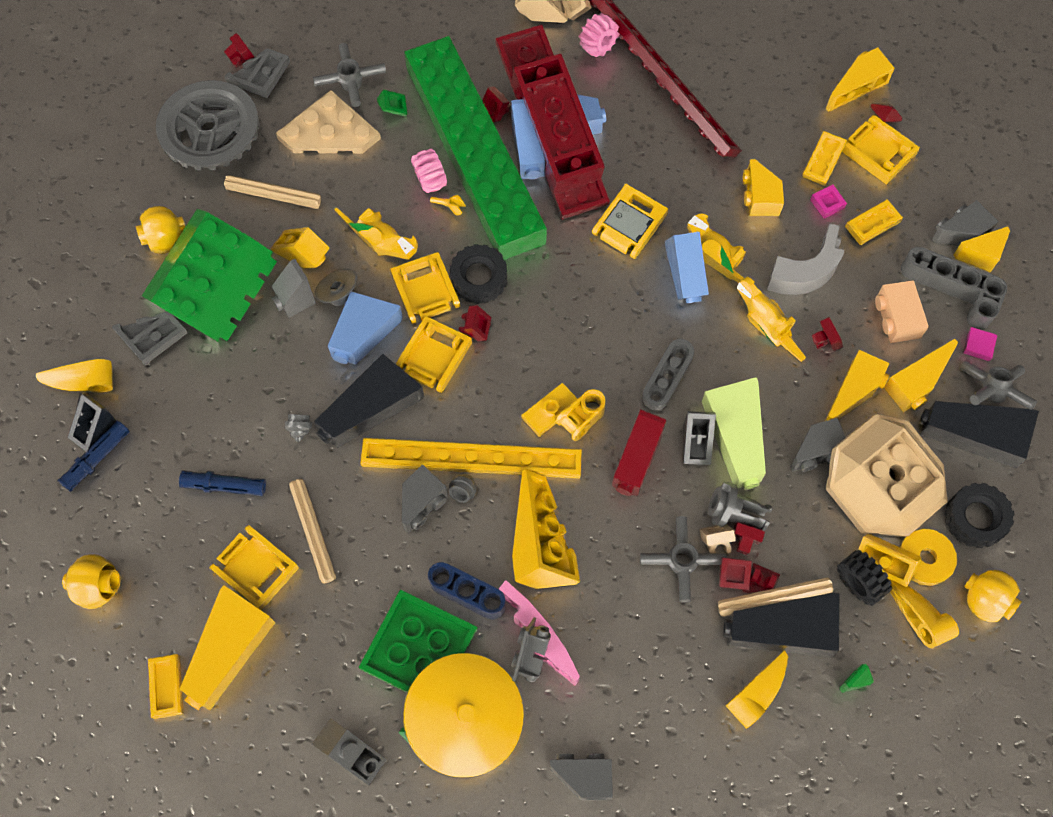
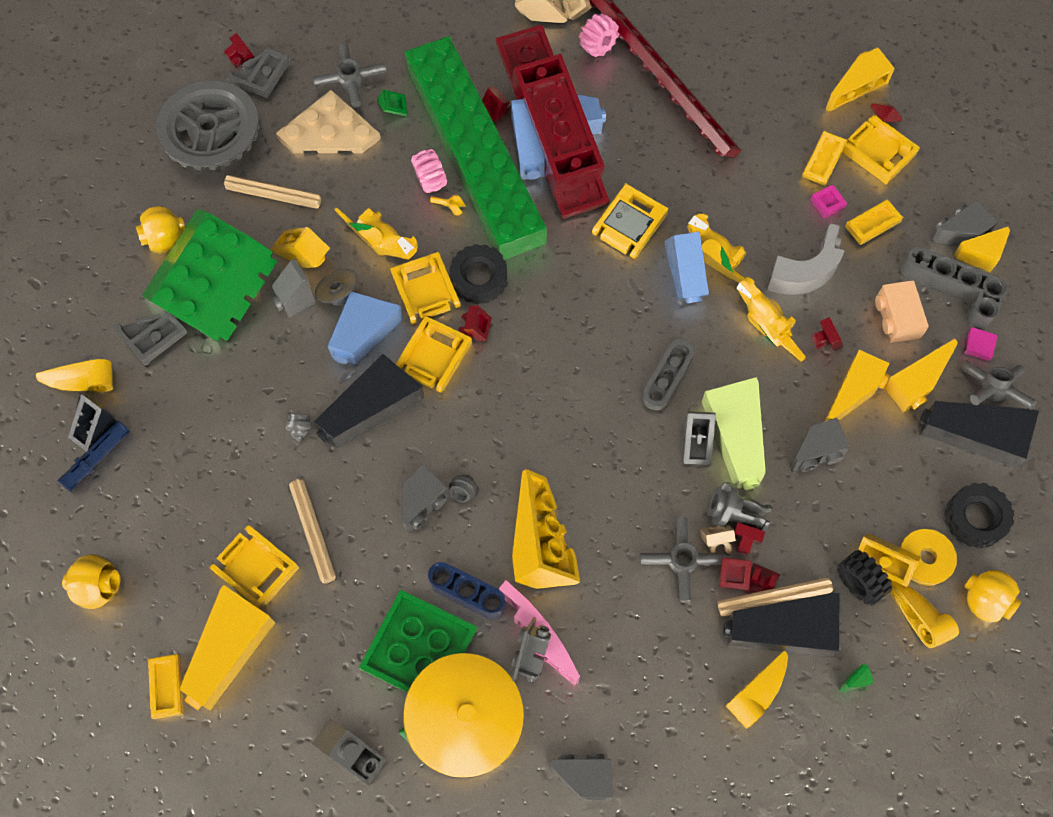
(215, 482): dark blue pin -> none
(470, 457): yellow tile -> none
(545, 412): yellow plate -> none
(578, 417): yellow piece -> none
(638, 453): dark red slope -> none
(763, 192): yellow slope -> none
(862, 481): tan piece -> none

